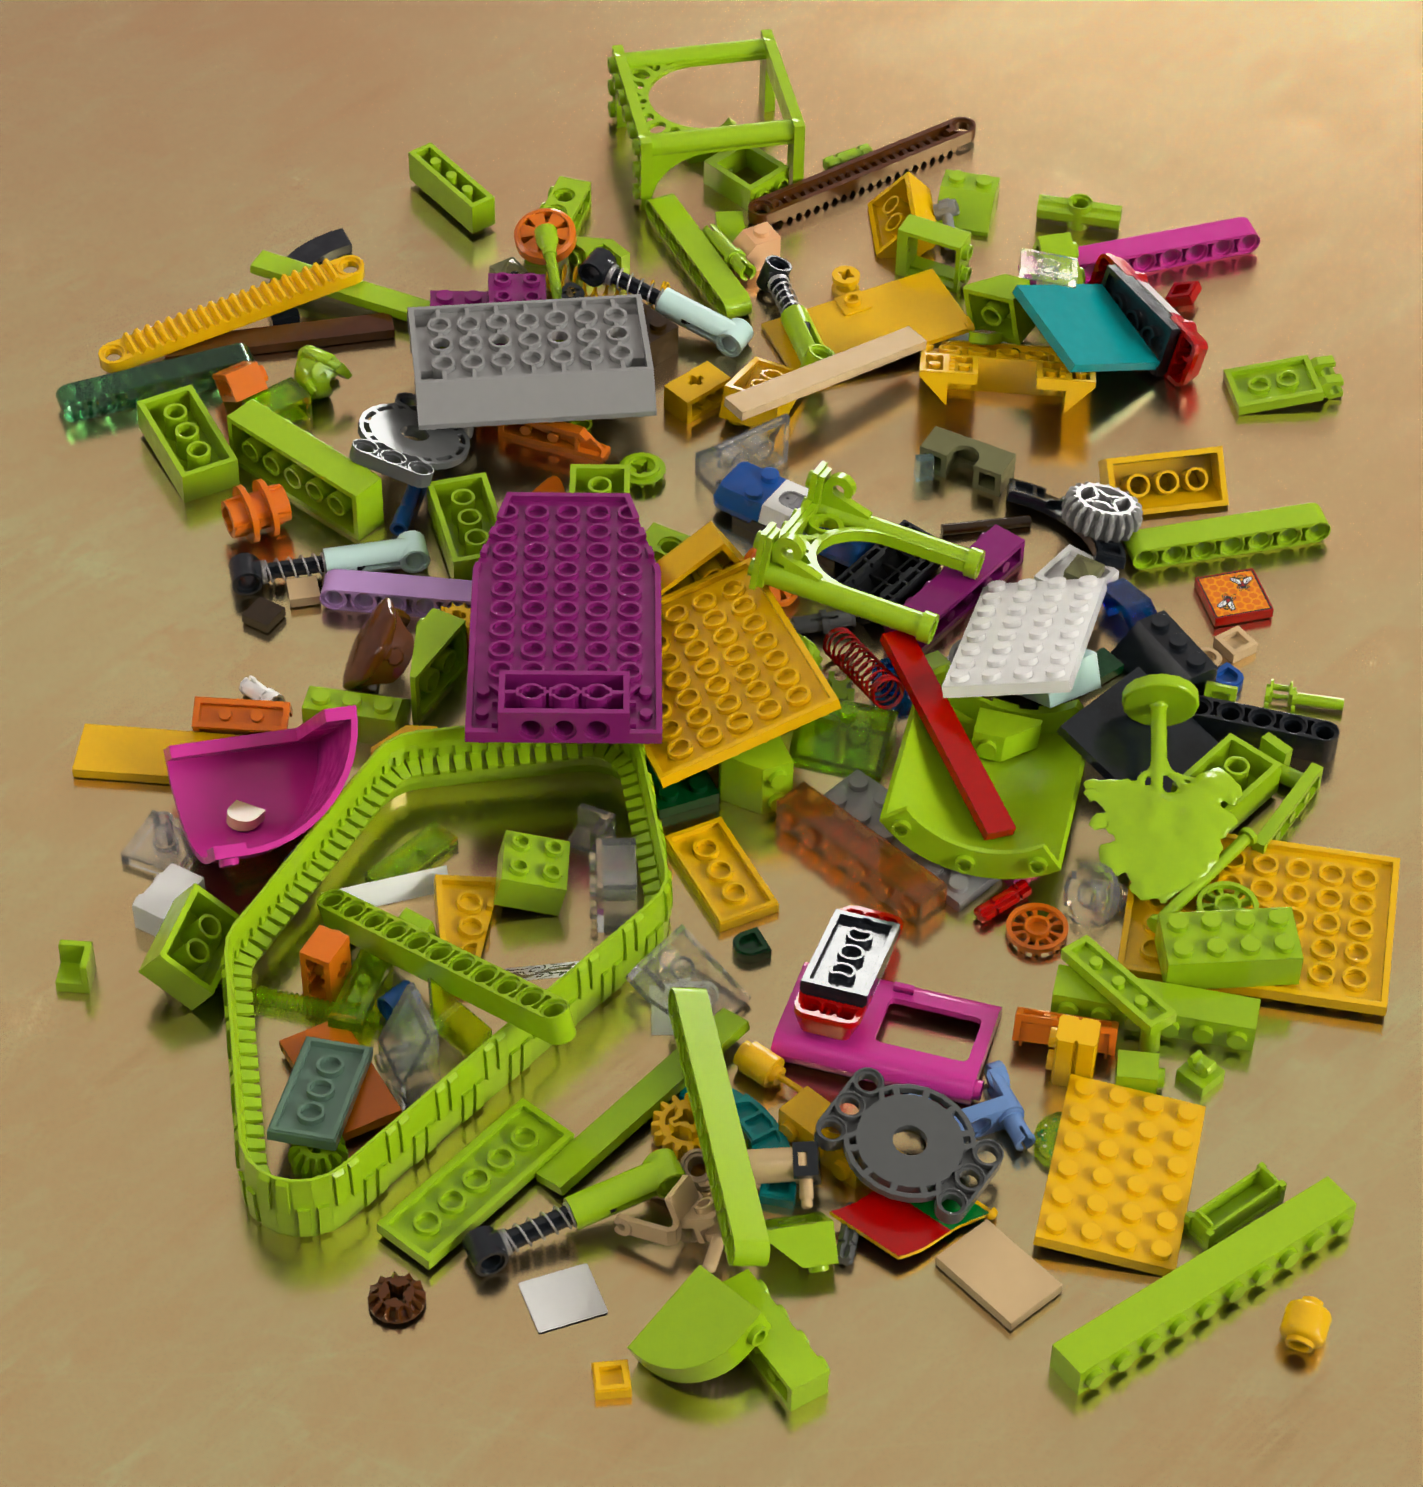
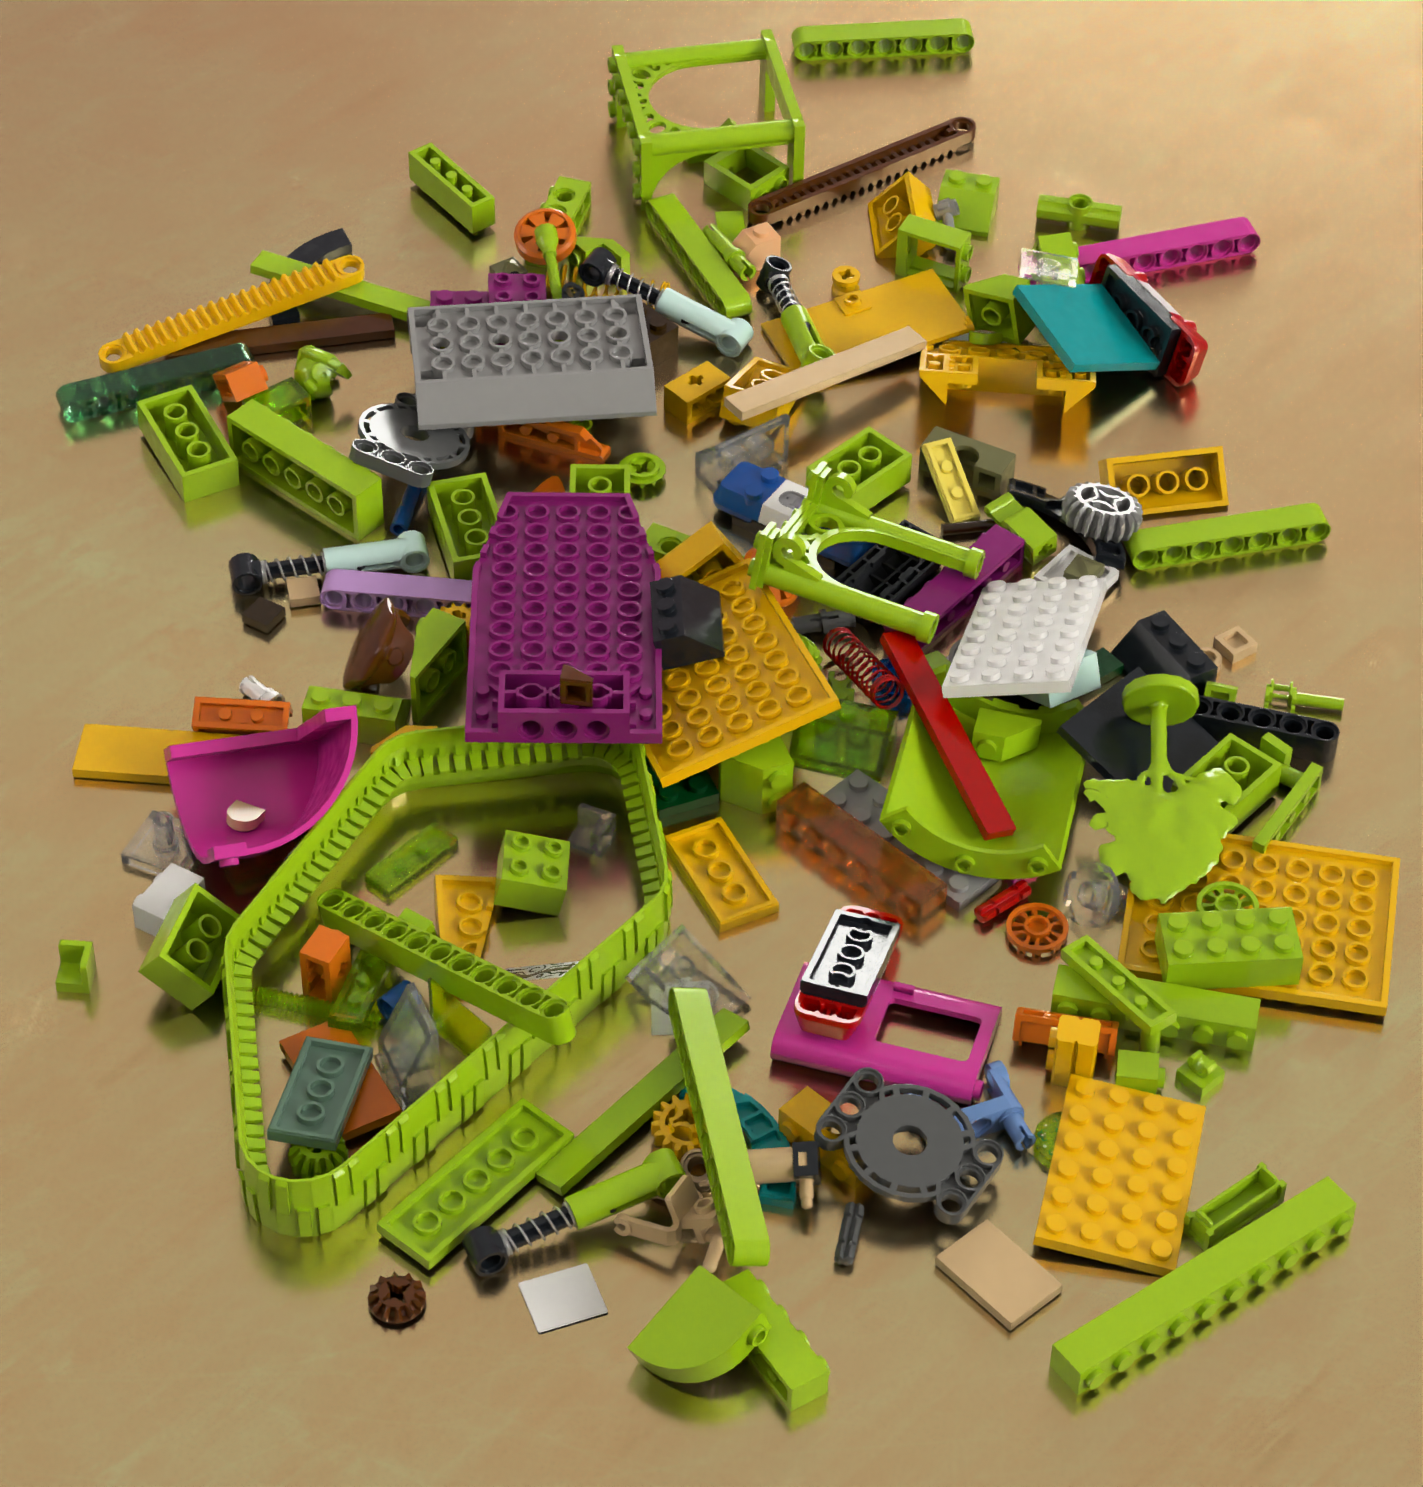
(254, 511): orange piece -> none
(398, 887): white sticker -> none
(575, 687): none -> reddish brown slope
(611, 1379): yellow tile -> none
(614, 882): clear brick -> none
(686, 621): none -> black slope
(751, 946): dark green tile -> none
(805, 1239): lime slope -> none
(847, 155): lime axle -> none
(873, 463): none -> lime brick
(882, 39): none -> lime beam
(890, 1224): flag -> none
(924, 467): clear light blue piece -> none
(950, 481): none -> light yellow tile
(1025, 523): none -> lime piece
(1129, 600): clear blue slope -> none
(1183, 293): red tile -> none
(1230, 675): blue tile -> none
(1233, 597): tile -> none
(1245, 838): lime bar -> none
(1283, 383): lime tile -> none
(1305, 1324): yellow head -> none

